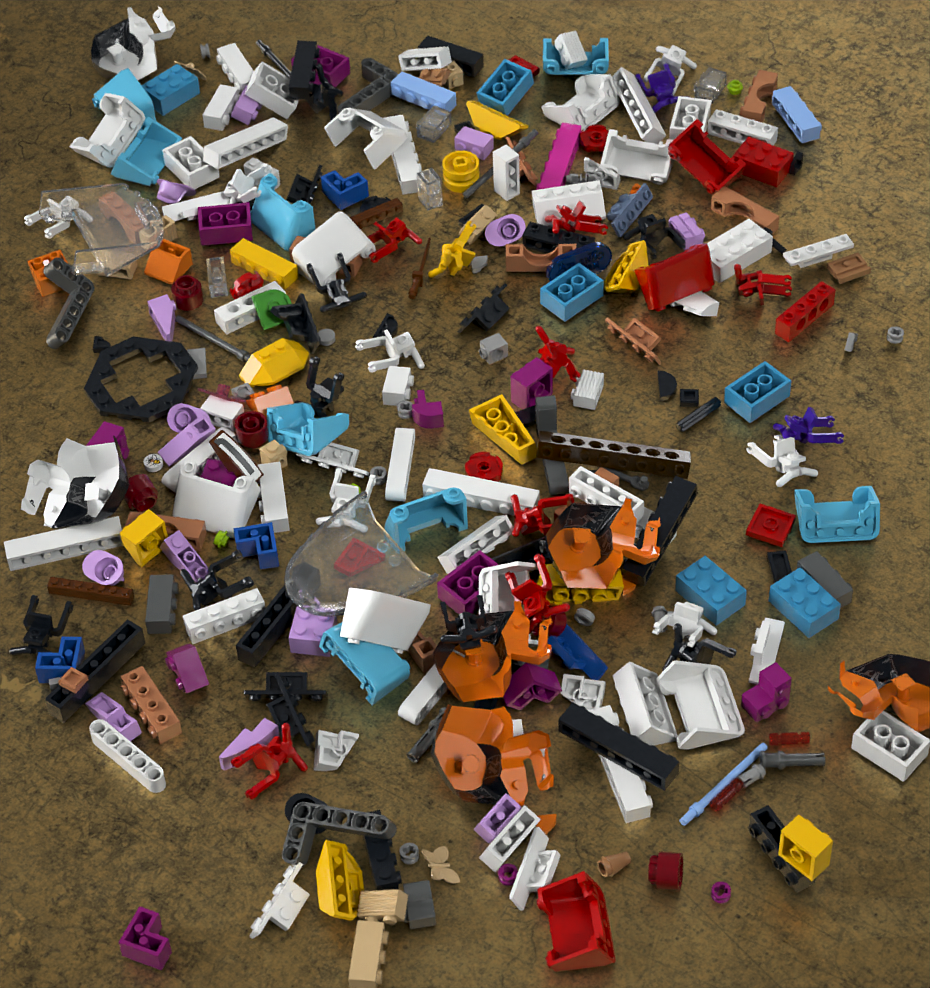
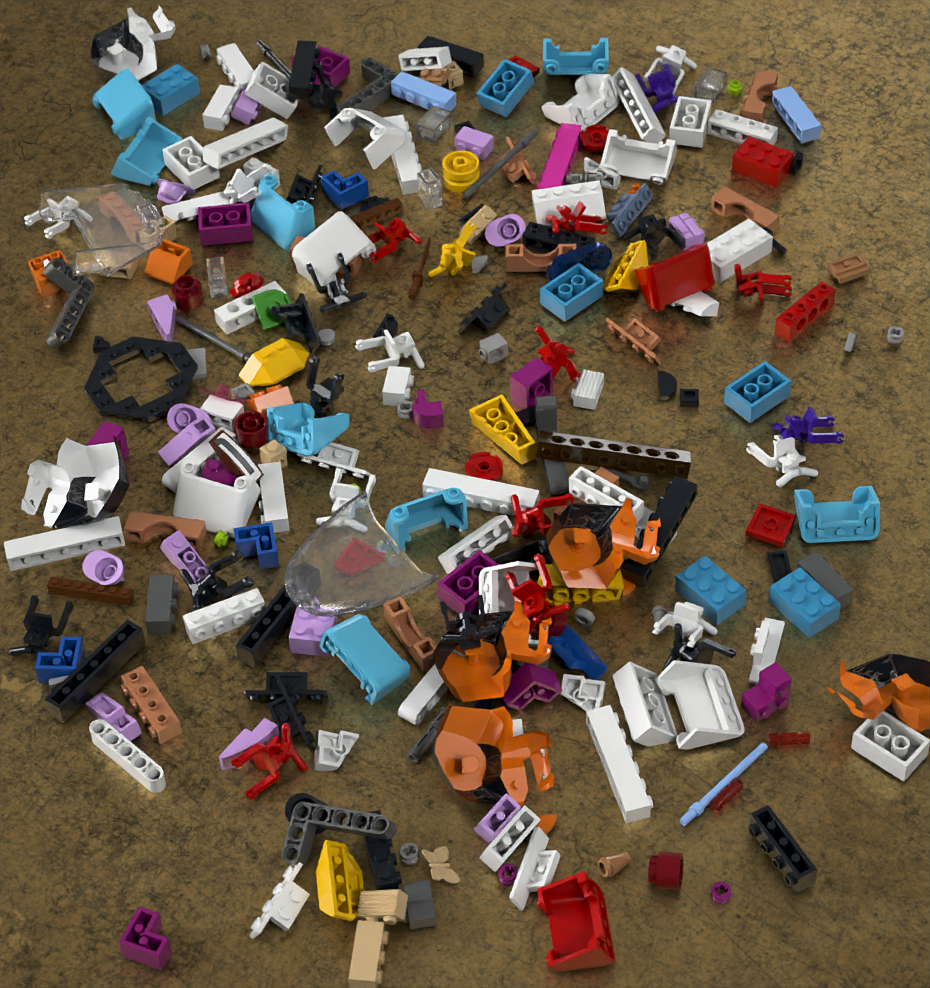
(73, 680): nougat tile -> none
(114, 131): white windscreen -> none
(141, 493): dark red piece -> none
(144, 537): yellow slope -> none
(153, 463): white tile -> none
(188, 668): magenta brick -> none
(190, 67): tan piece -> none
(267, 264): yellow brick -> none
(378, 470): light grey bush -> none
(382, 619): white windscreen -> none
(400, 464): white beam -> none
(494, 121): yellow wedge -> none
(506, 172): white brick -> none
(570, 50): white brick -> none
(618, 746): black brick -> none
(698, 414): black axle -> none
(705, 159): red windscreen -> none
(750, 776): light grey pin -> none
(784, 759): dark grey pin -> none
(805, 847): yellow brick -> none
(818, 251): white bracket -> none

